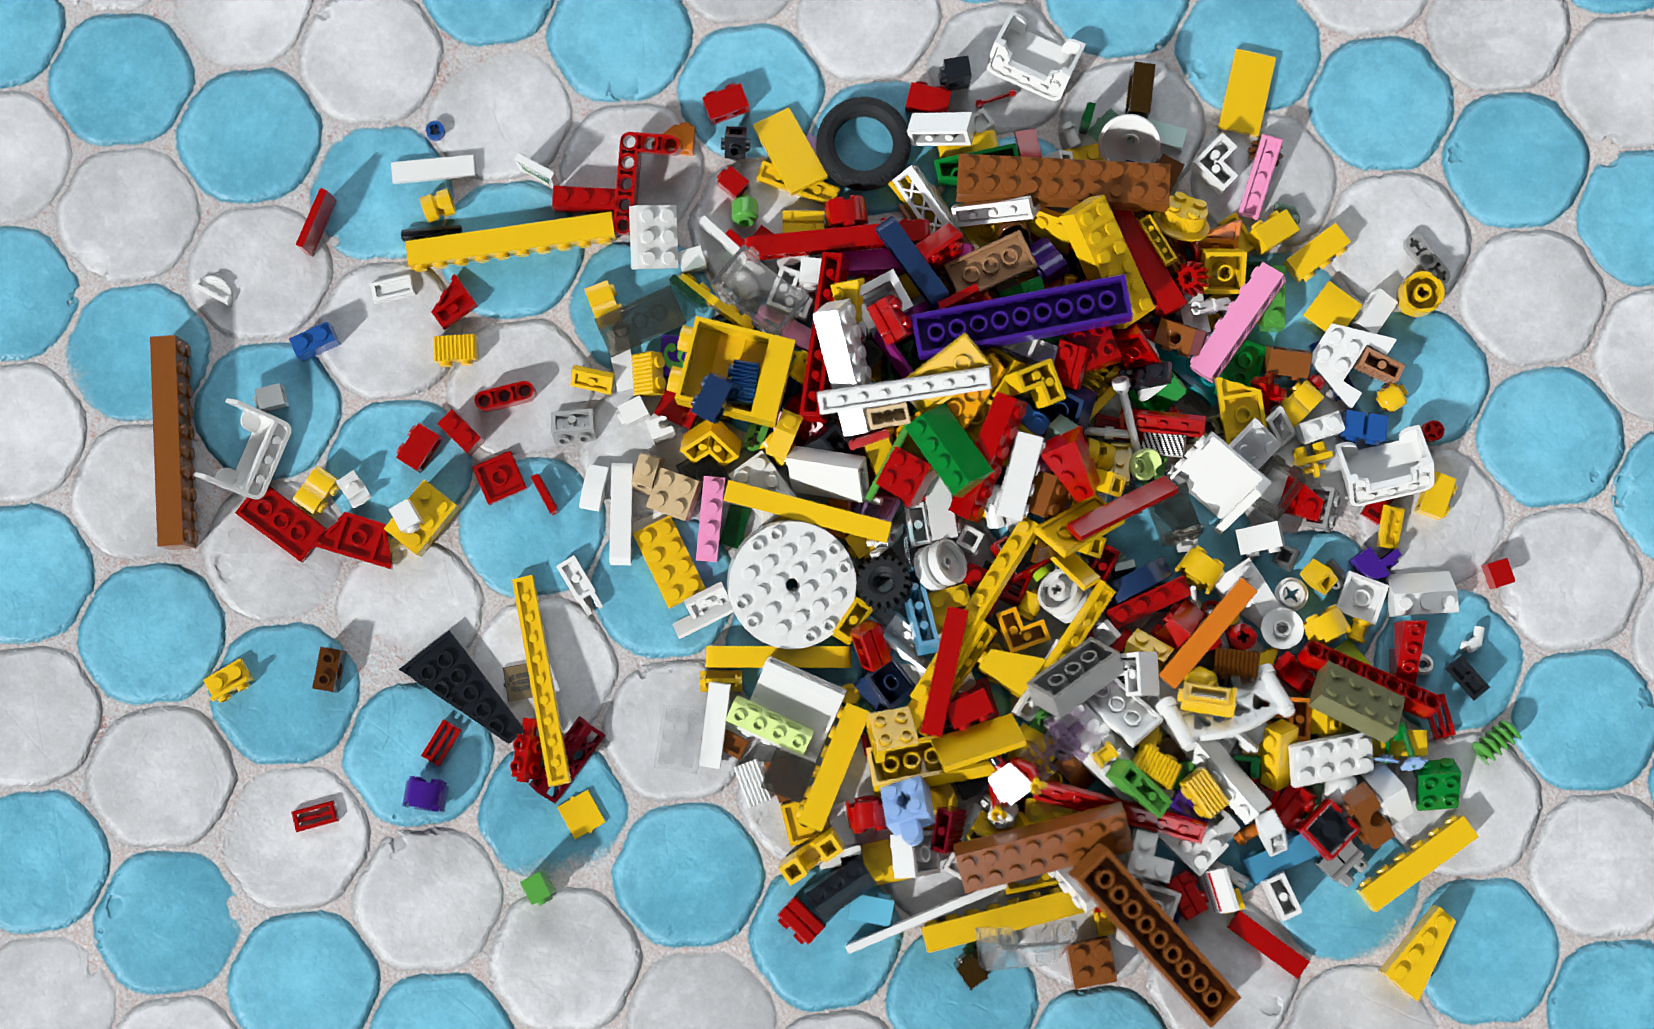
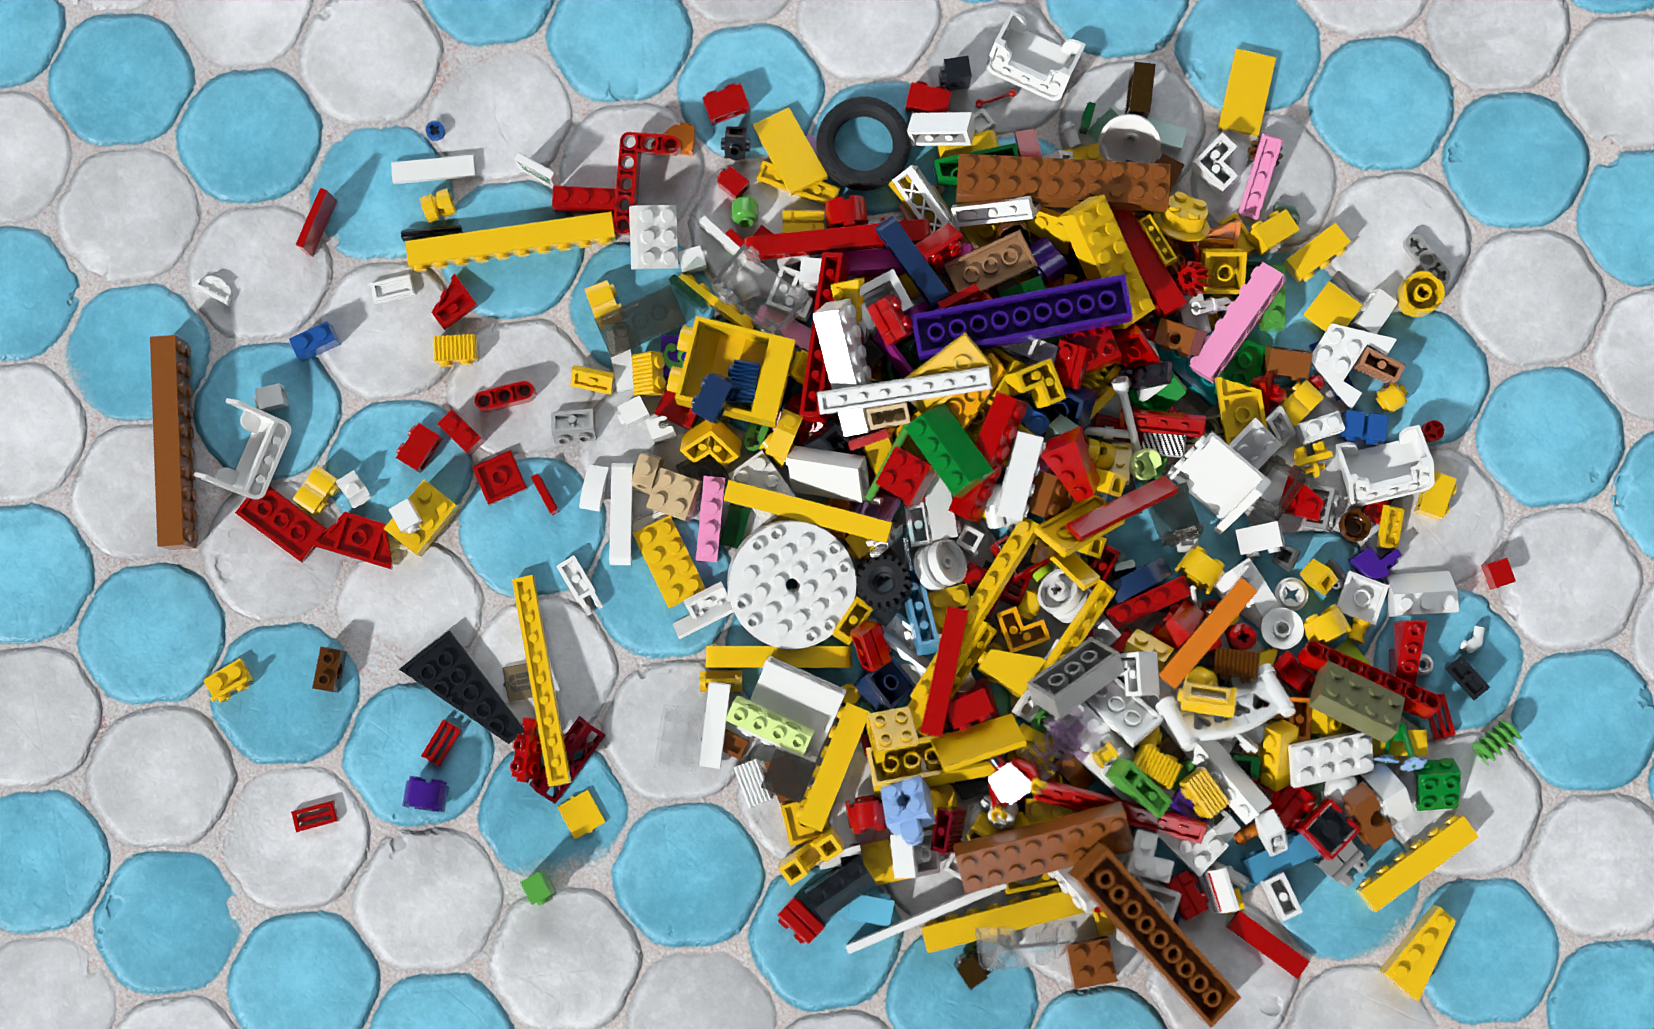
(1354, 525): none -> reddish brown hair

